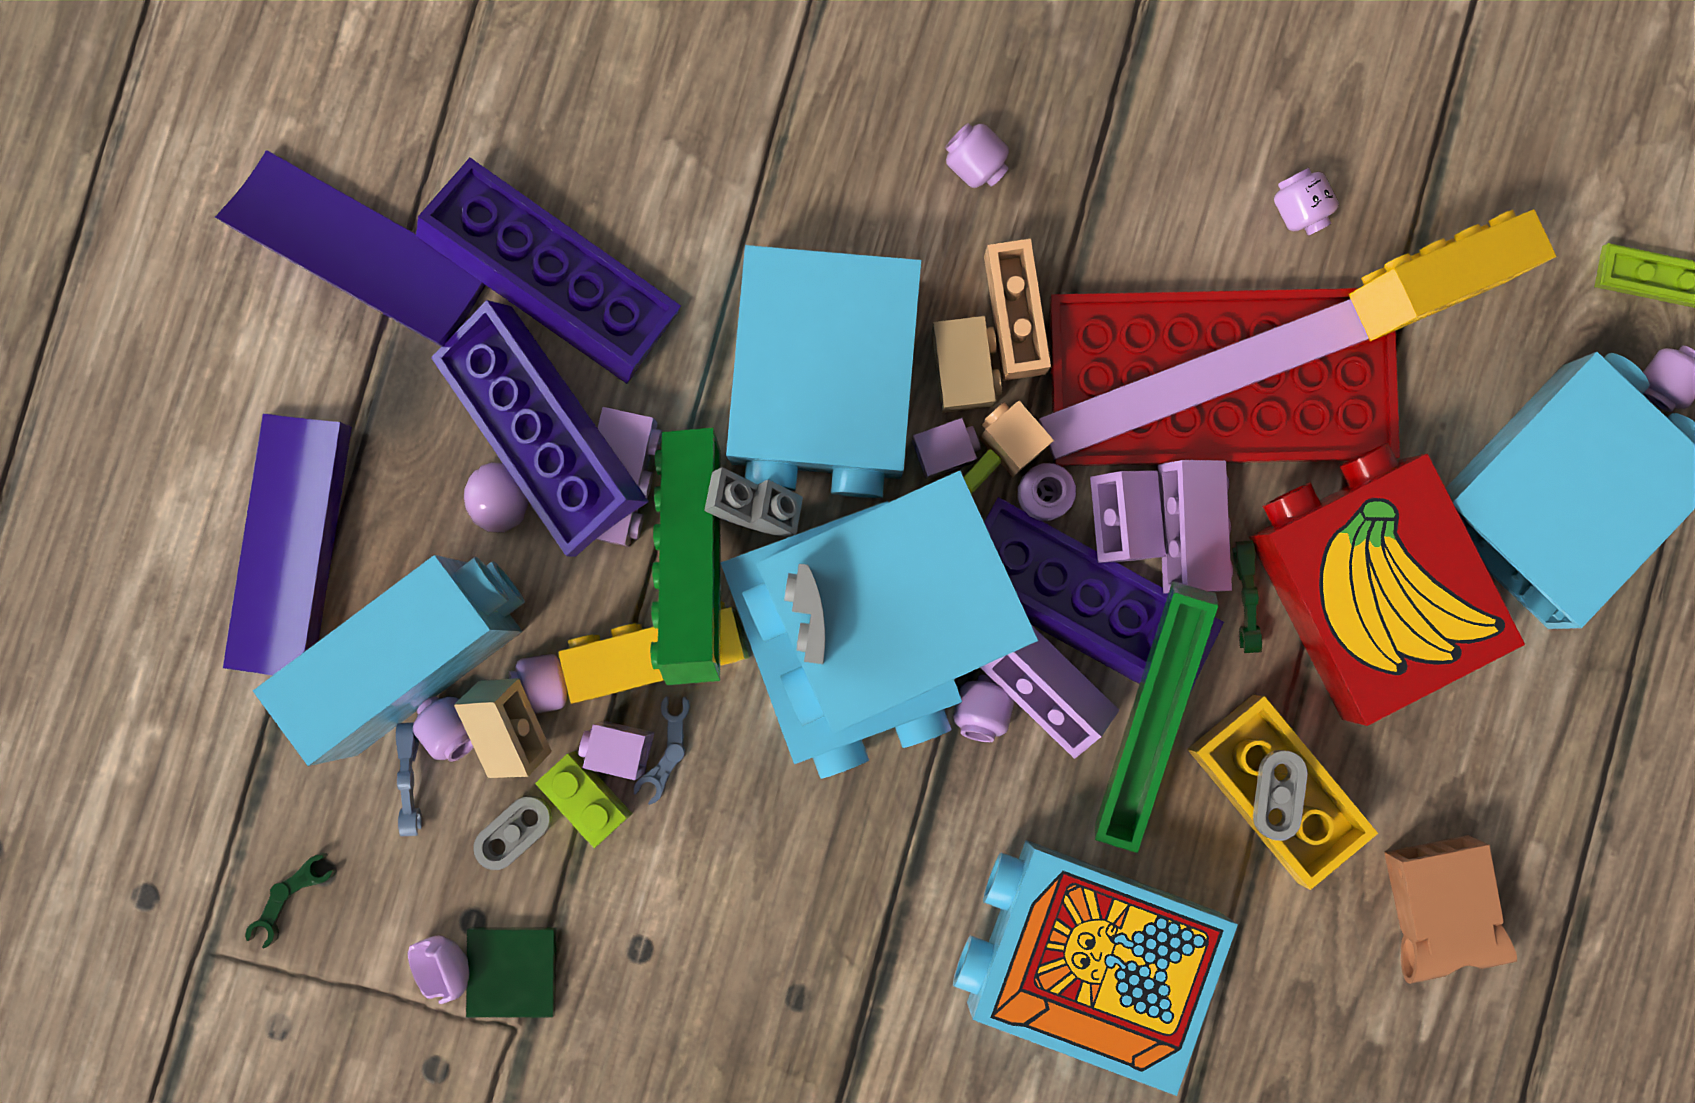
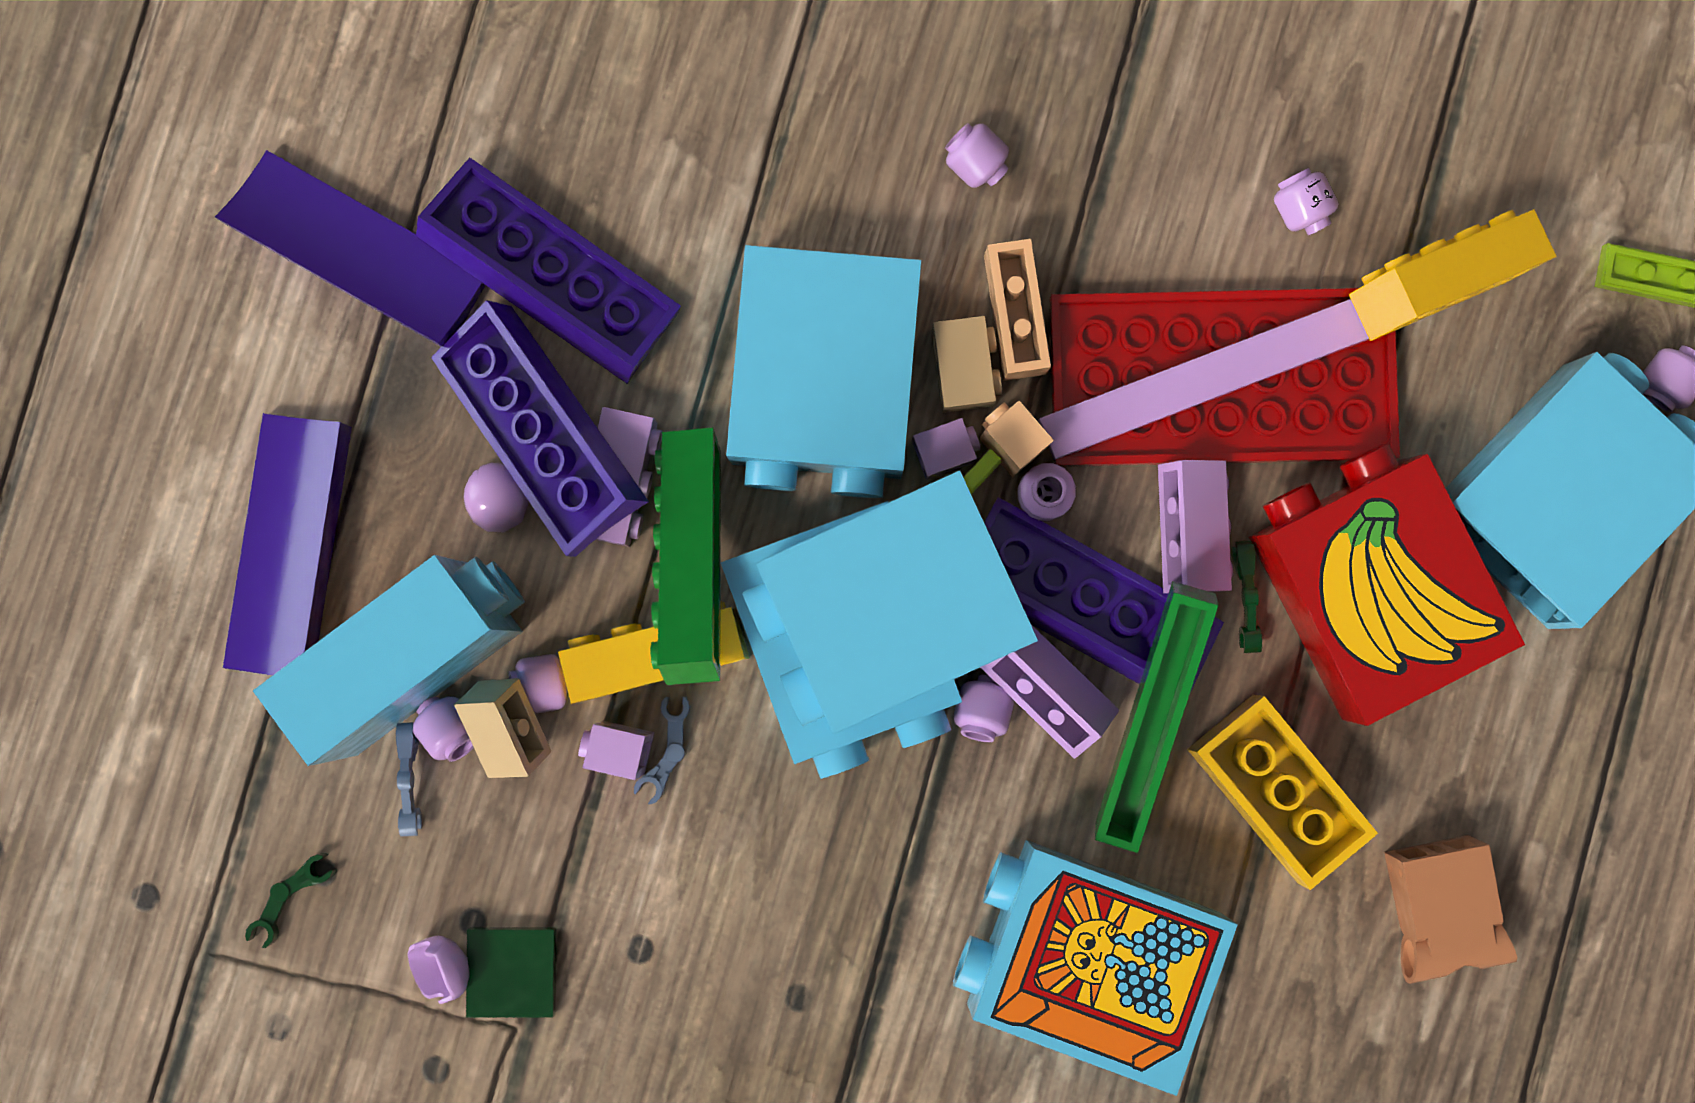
(513, 831): light grey plate -> none
(583, 799): lime brick -> none
(753, 506): light grey slope -> none
(804, 594): light grey slope -> none
(1127, 516): lavender brick -> none
(1283, 794): light grey plate -> none

